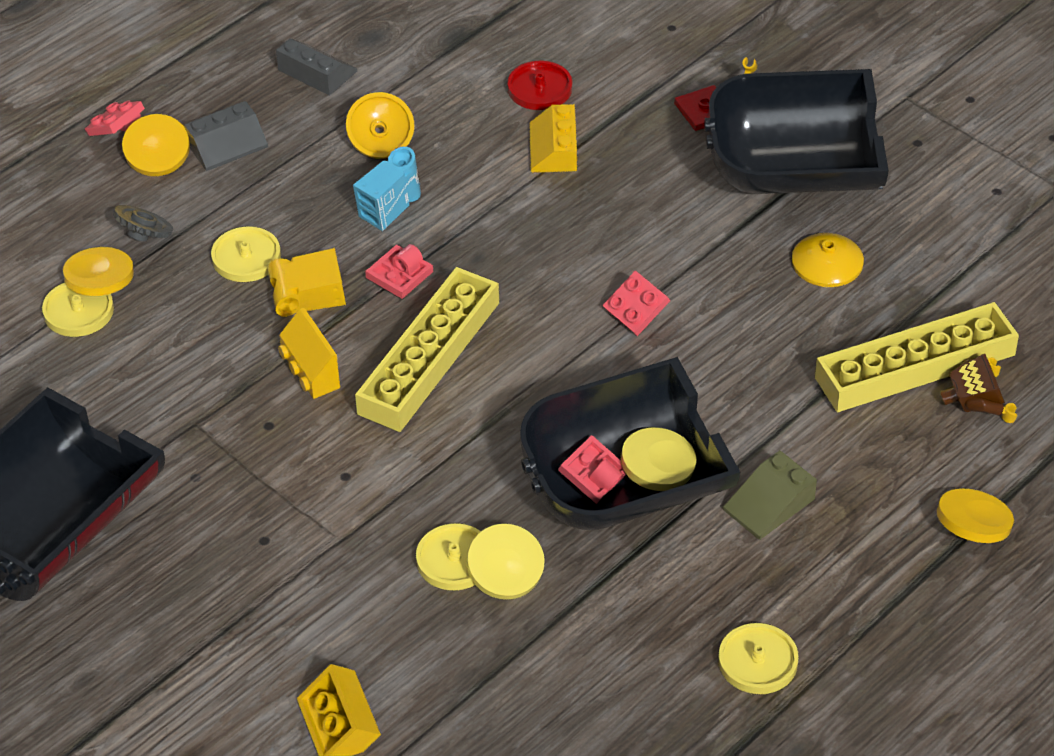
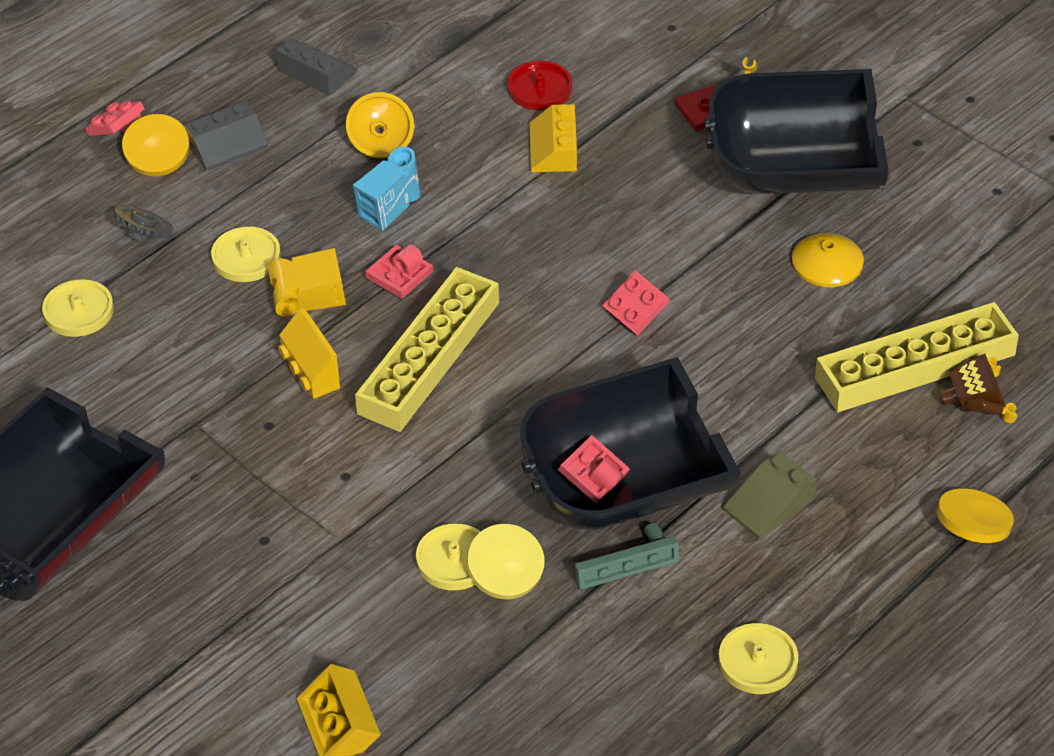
(98, 271): yellow piece -> none
(610, 567): none -> sand green piece
(658, 459): light yellow piece -> none

